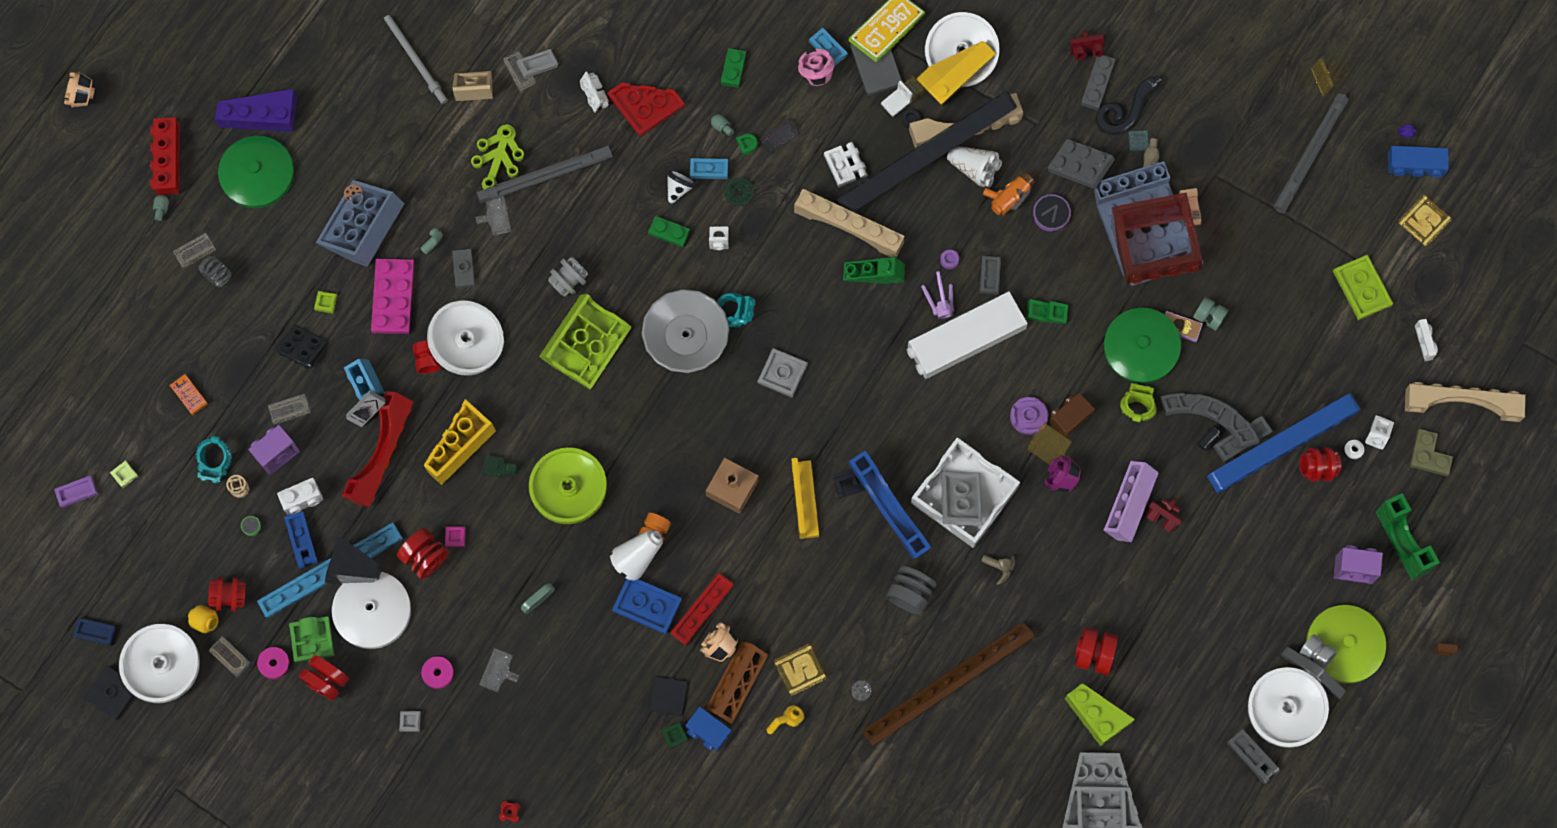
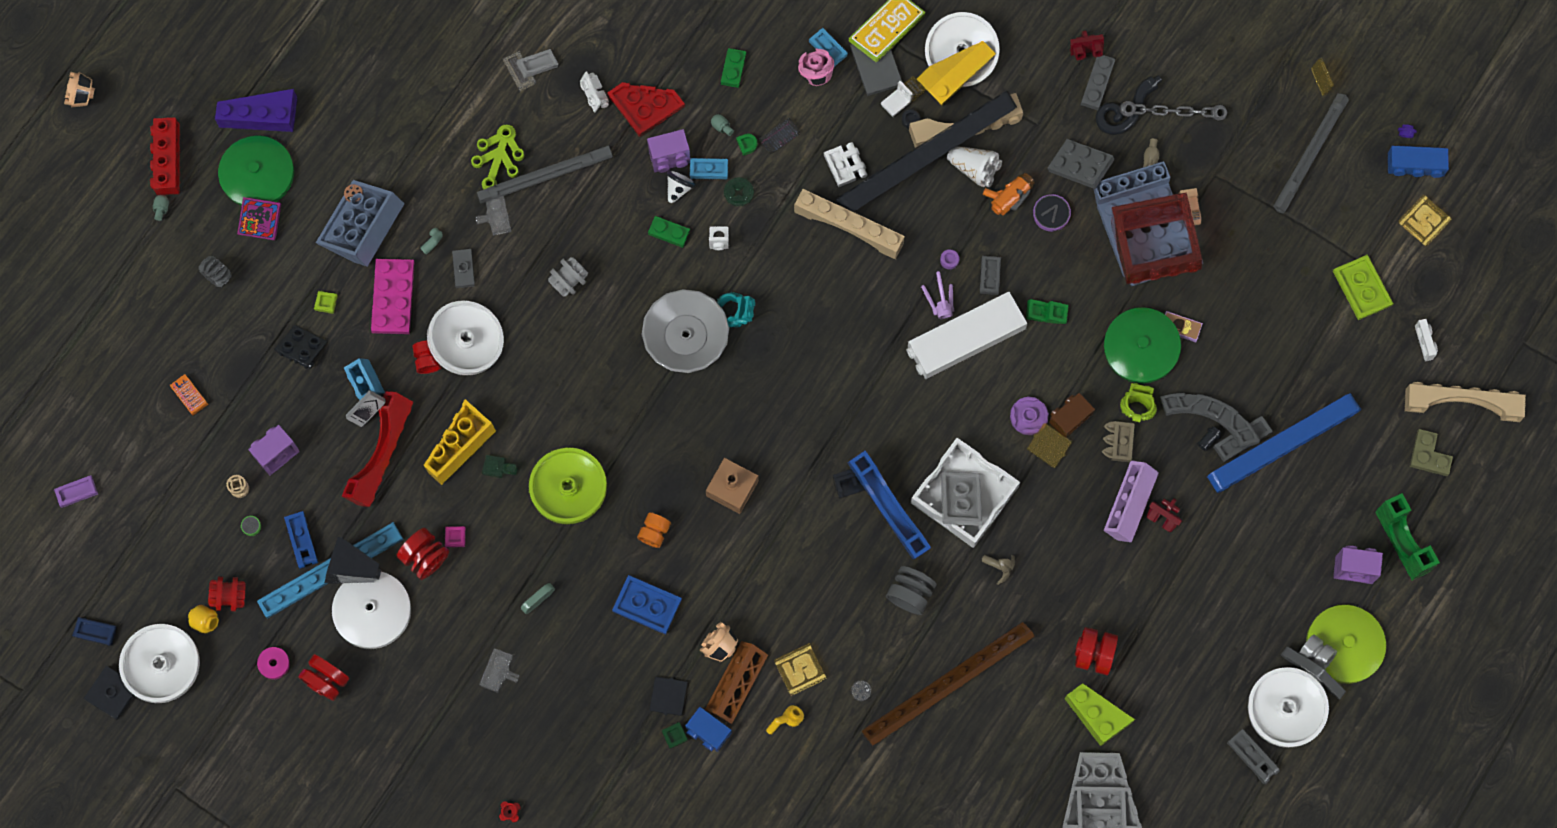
(124, 474): yellowish green tile -> none
(194, 250): clear tile -> none
(206, 471): teal piece -> none
(229, 656): tile -> none
(259, 218): none -> tile
(289, 409): clear tile -> none
(300, 496): white brick -> none
(311, 637): bright green plate -> none
(410, 721): light grey tile -> none
(431, 666): dark pink piece -> none
(433, 86): light grey bar -> none
(473, 86): tan slope -> none
(585, 341): lime piece -> none
(636, 554): white cone -> none
(669, 151): none -> medium lavender brick
(702, 609): red tile -> none
(782, 372): light grey tile -> none
(805, 499): yellow fence -> none
(875, 271): green slope -> none
(1063, 474): magenta cone -> none
(1121, 441): none -> dark tan plate
(1138, 140): clear light blue tile -> none
(1210, 313): sand green wheel -> none
(1214, 115): none -> flat silver piece
(1320, 464): red piece -> none
(1350, 453): white plate -> none
(1379, 432): white bracket -> none
(1445, 649): reddish brown tile -> none

